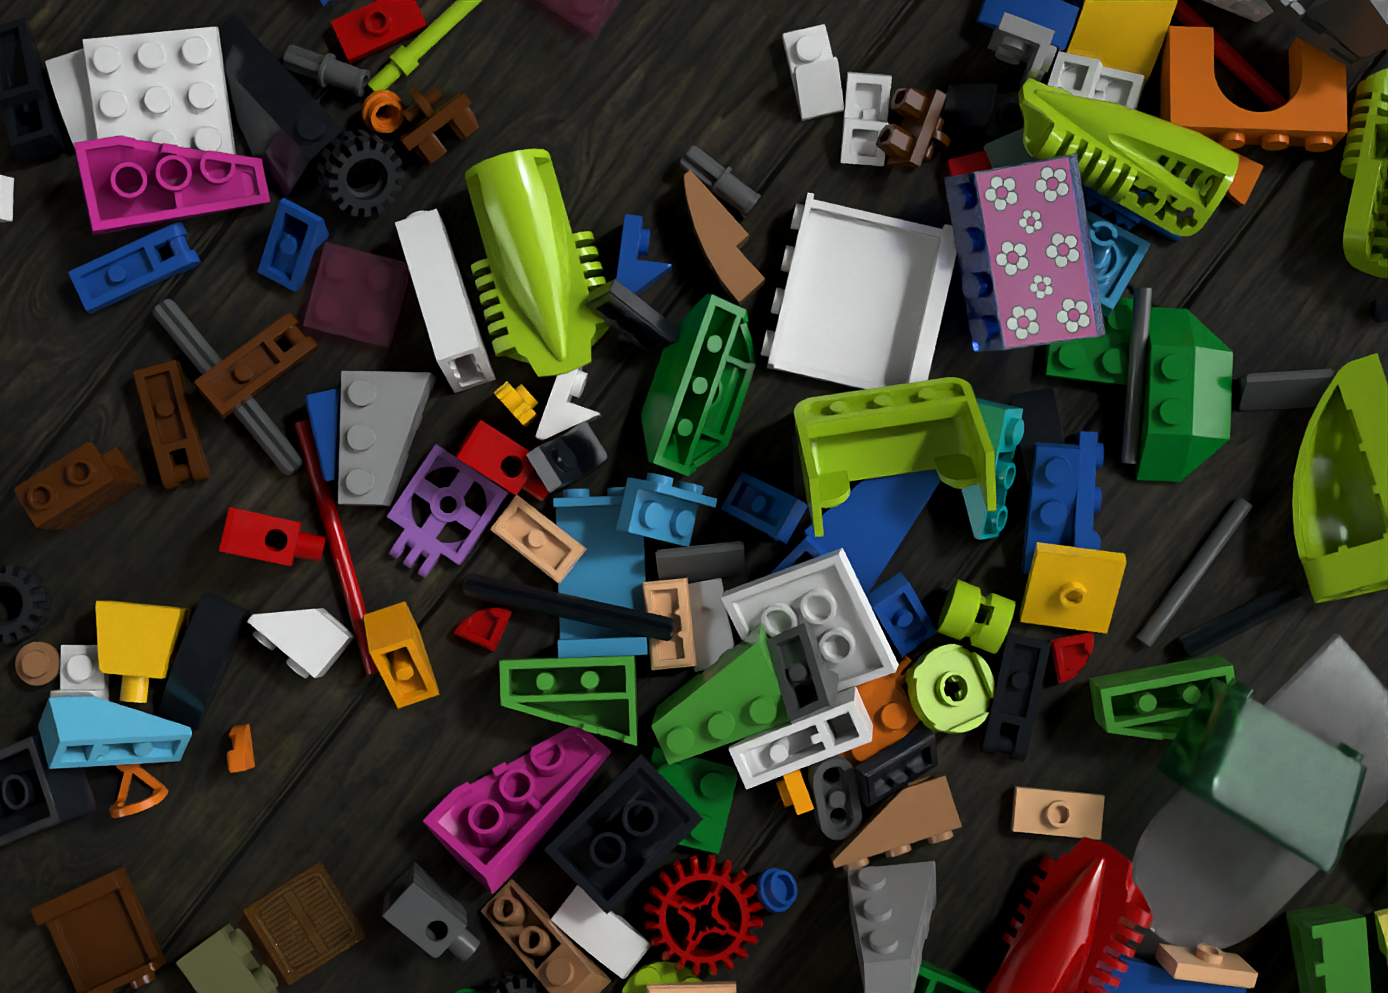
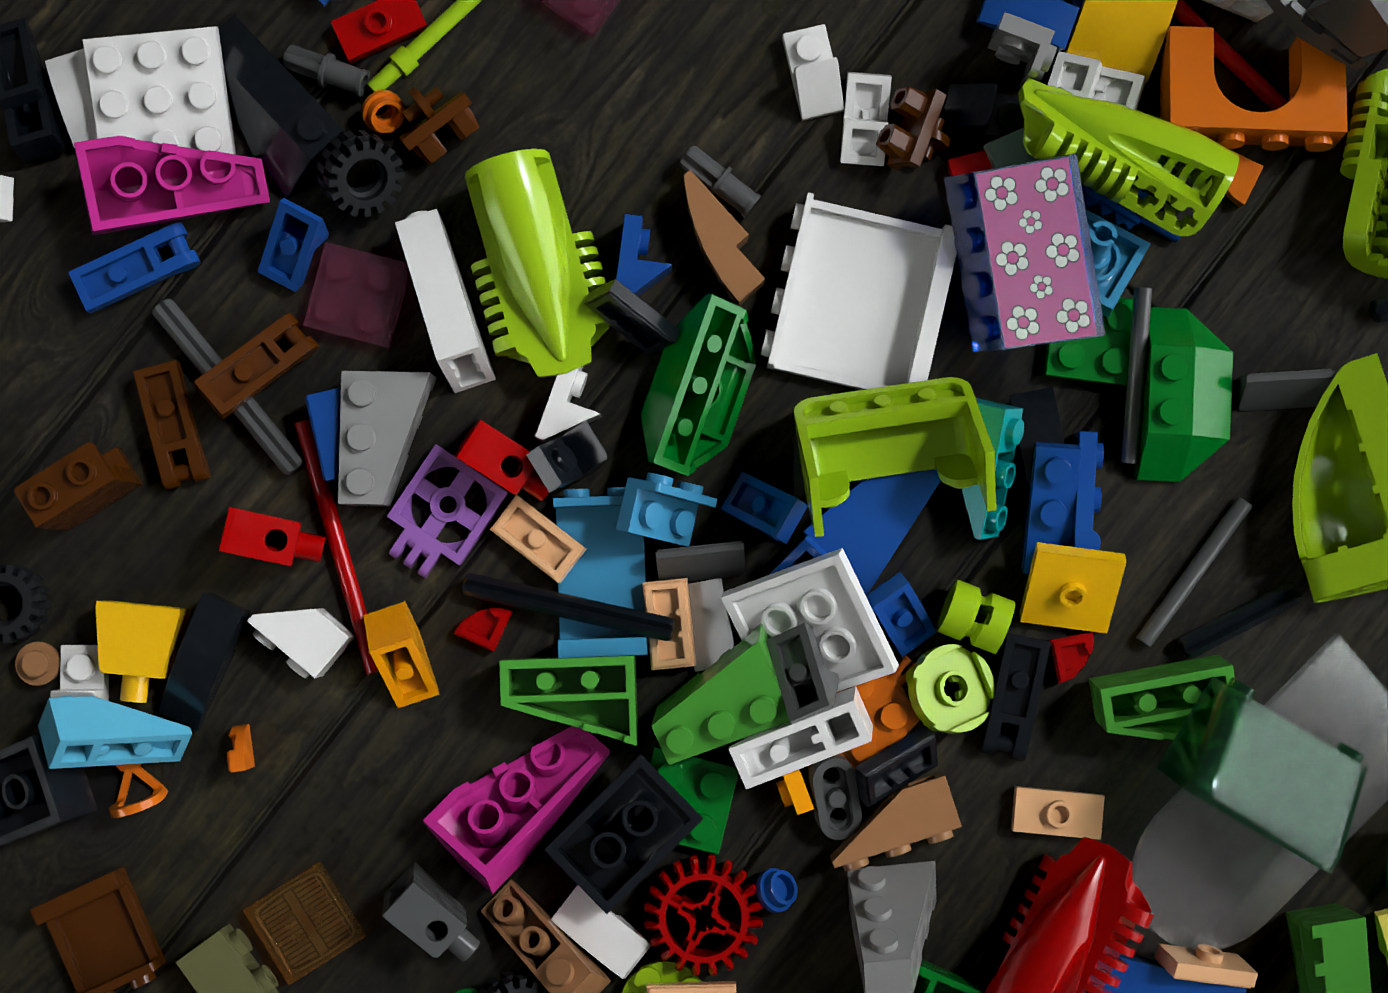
(519, 403): yellow plate -> none

